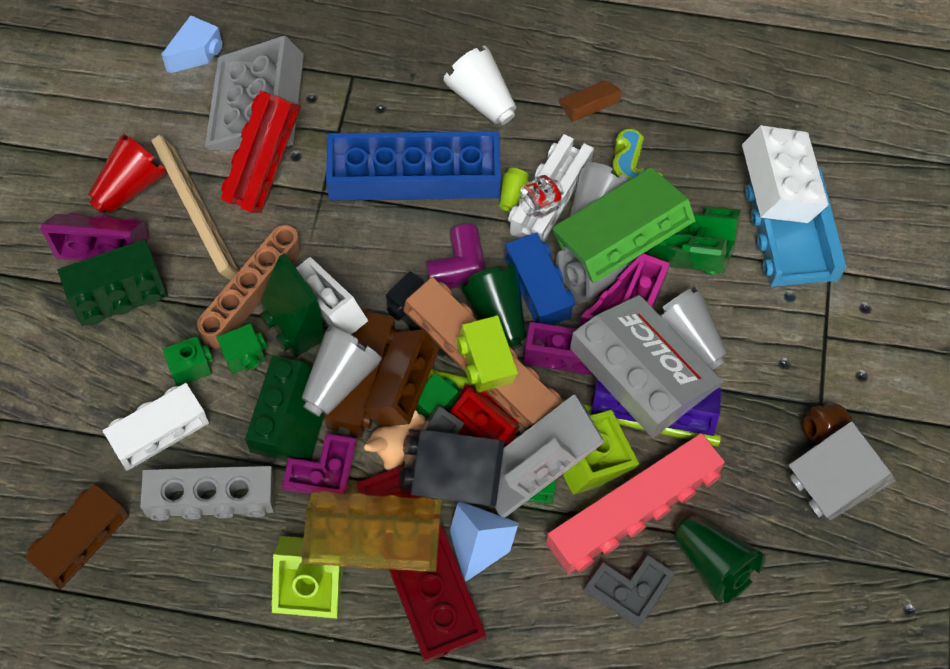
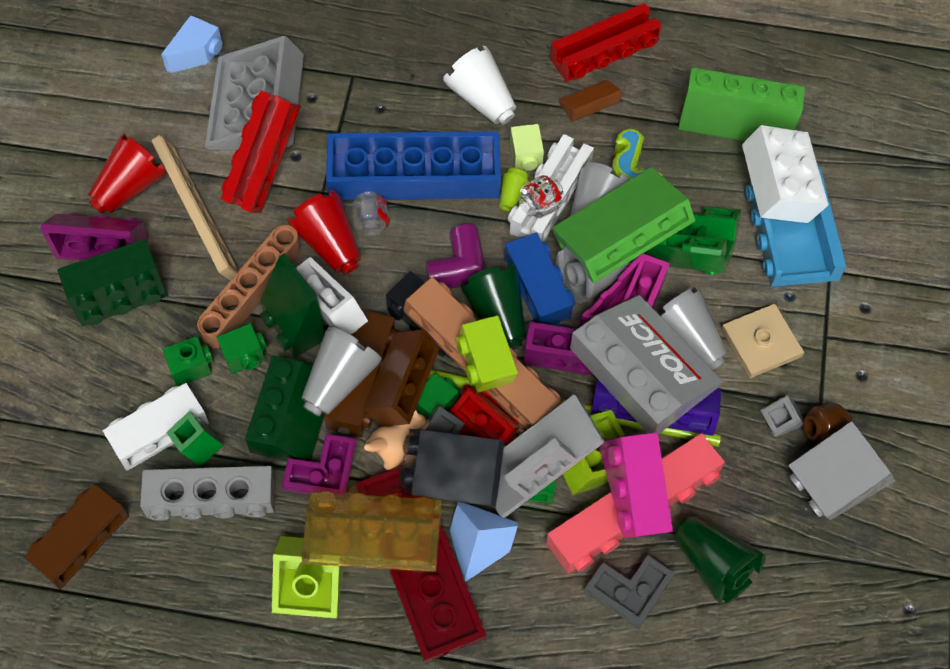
(194, 439): none -> green brick
(327, 231): none -> red cone
(369, 213): none -> clear head
(526, 147): none -> yellowish green brick
(605, 42): none -> red brick
(637, 484): none -> dark pink wedge
(738, 104): none -> bright green panel
(762, 341): none -> tan plate
(783, 416): none -> light grey slope

